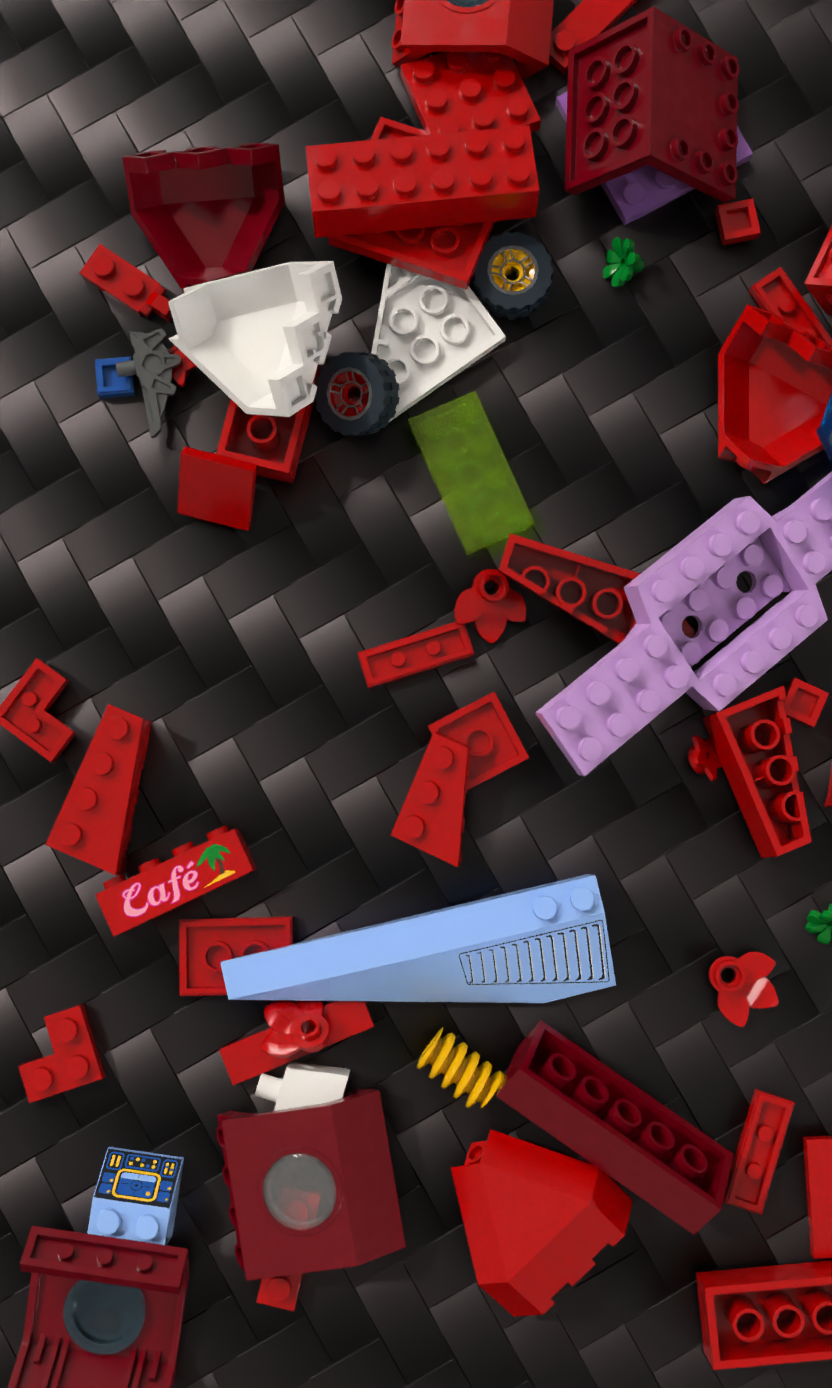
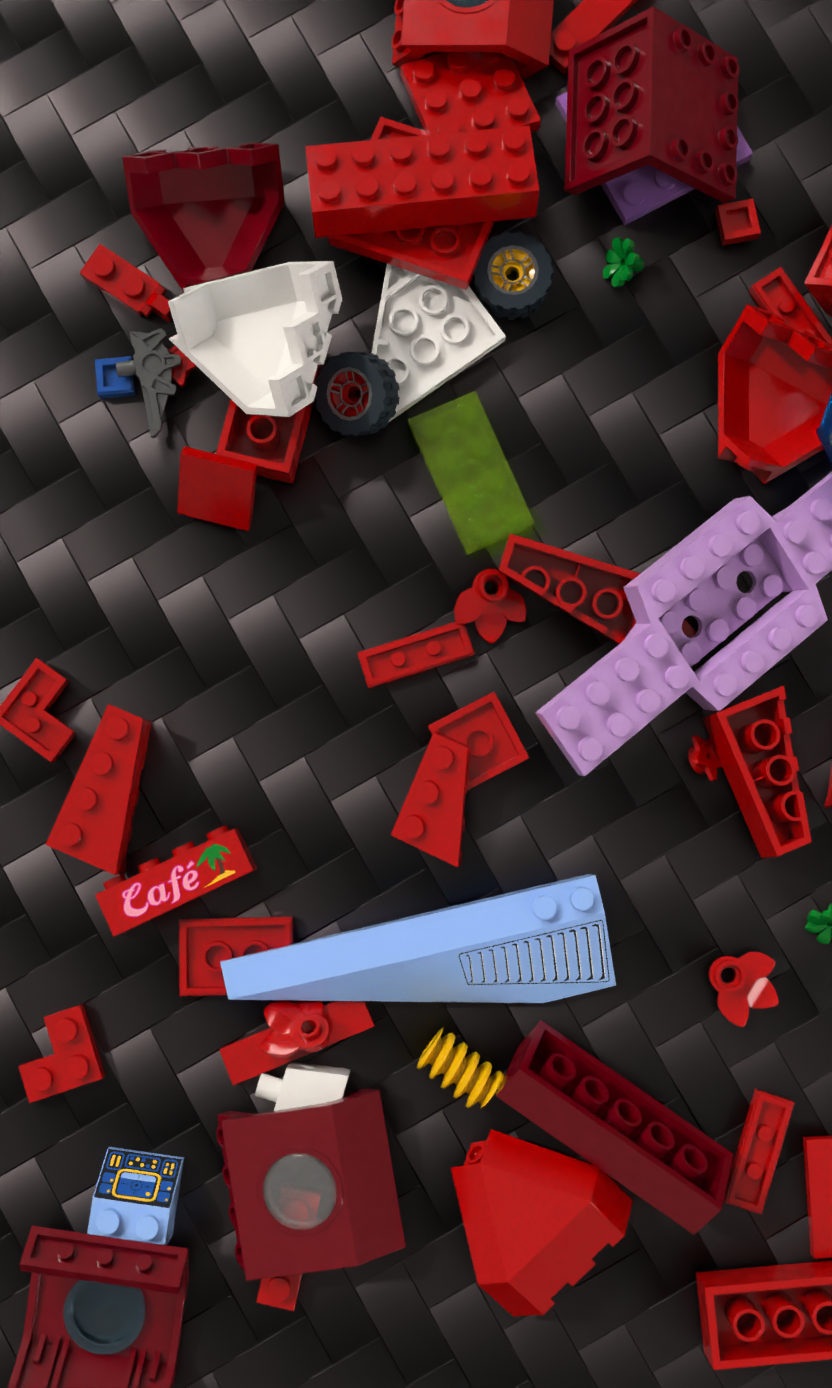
(804, 702): red plate -> none

